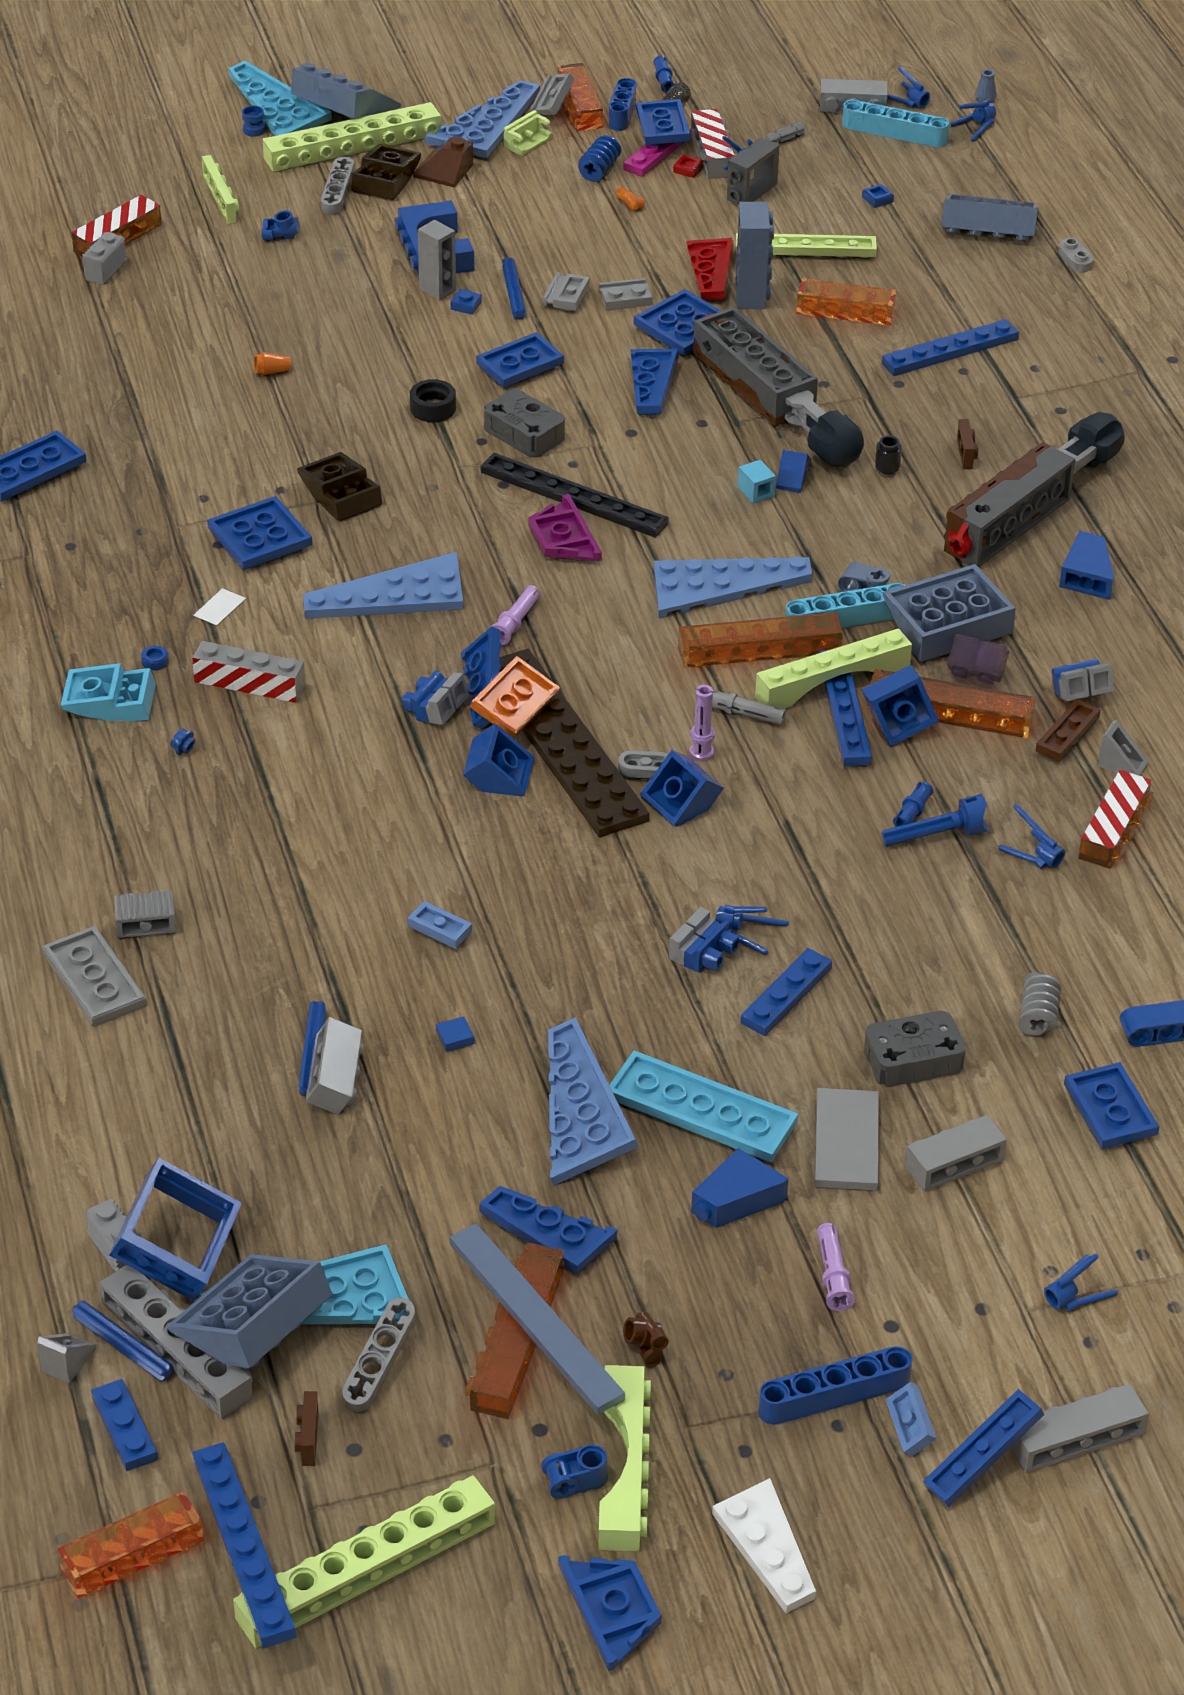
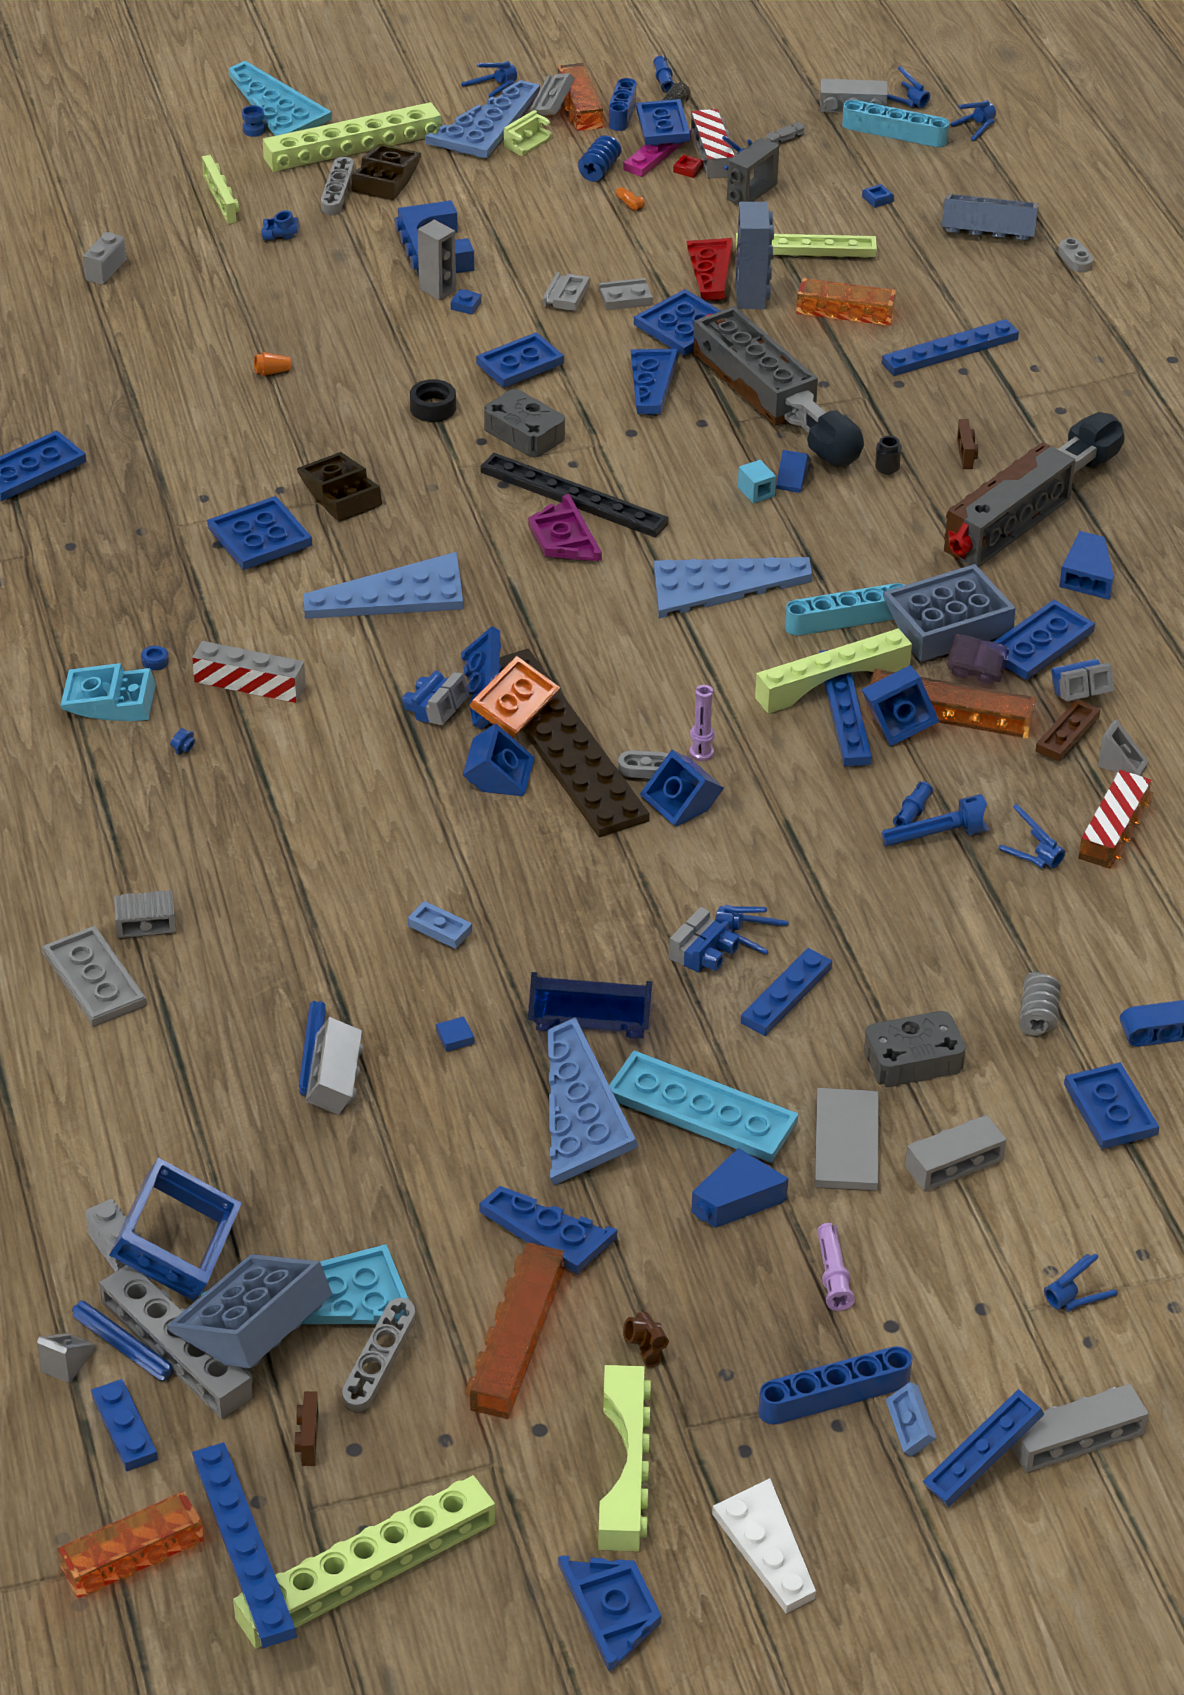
(127, 220): brick -> none
(219, 606): white sticker -> none
(338, 93): sand blue slope -> none
(447, 162): reddish brown slope -> none
(505, 73): none -> blue plant
(510, 620): lavender pin -> none
(514, 288): blue axle -> none
(537, 1319): sand blue tile -> none
(577, 1470): blue piece -> none
(593, 1004): none -> clear blue windscreen
(747, 707): light grey pin -> none
(759, 639): clear orange brick -> none
(862, 576): sand blue piece -> none
(986, 87): sand blue cone -> none
(1044, 638): none -> blue plate

